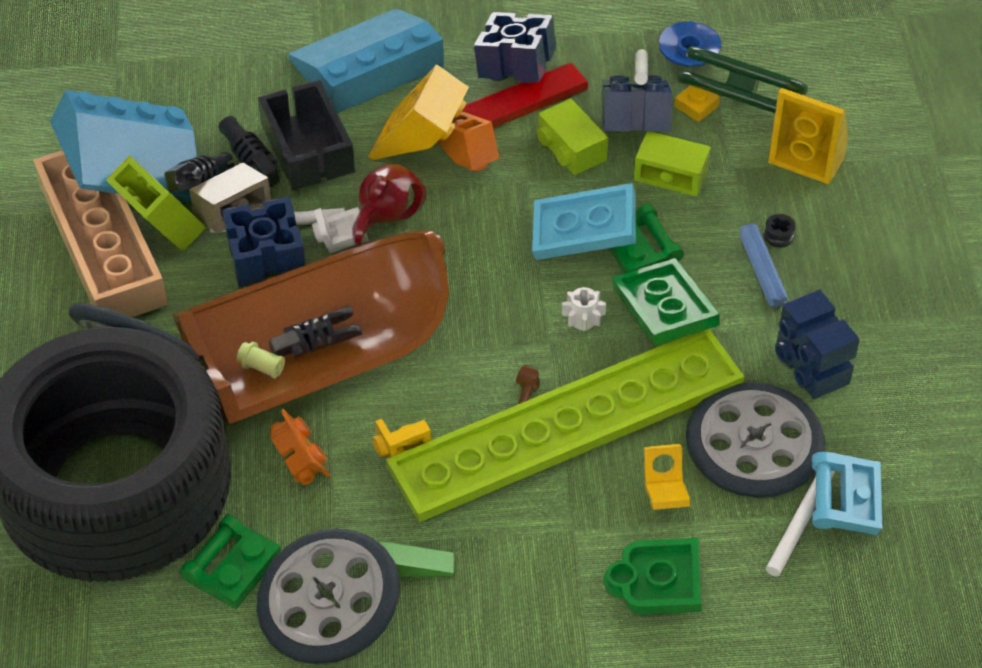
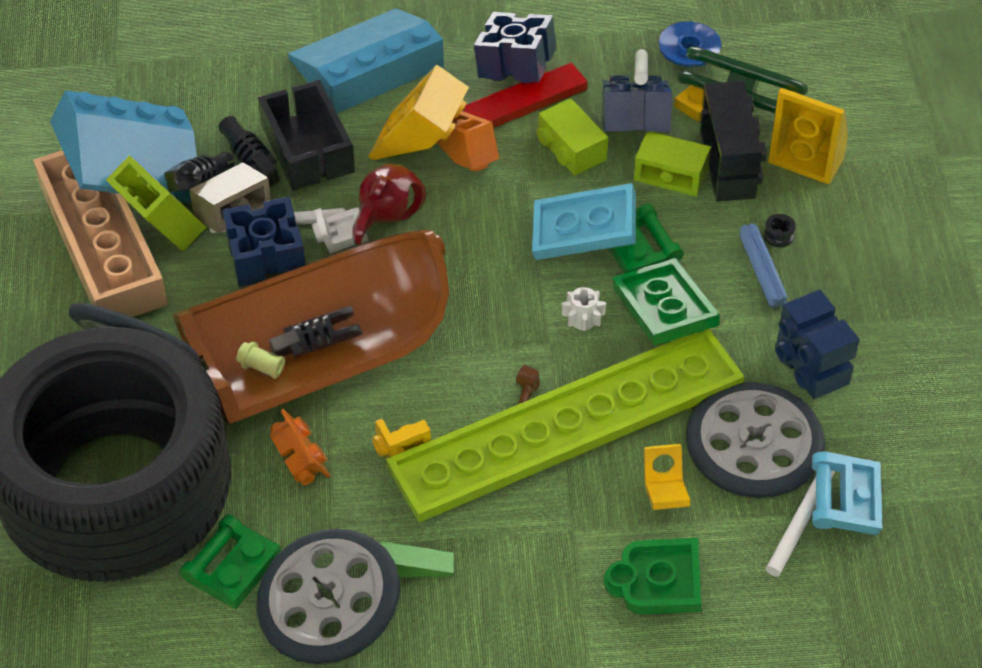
(733, 139): none -> black piece

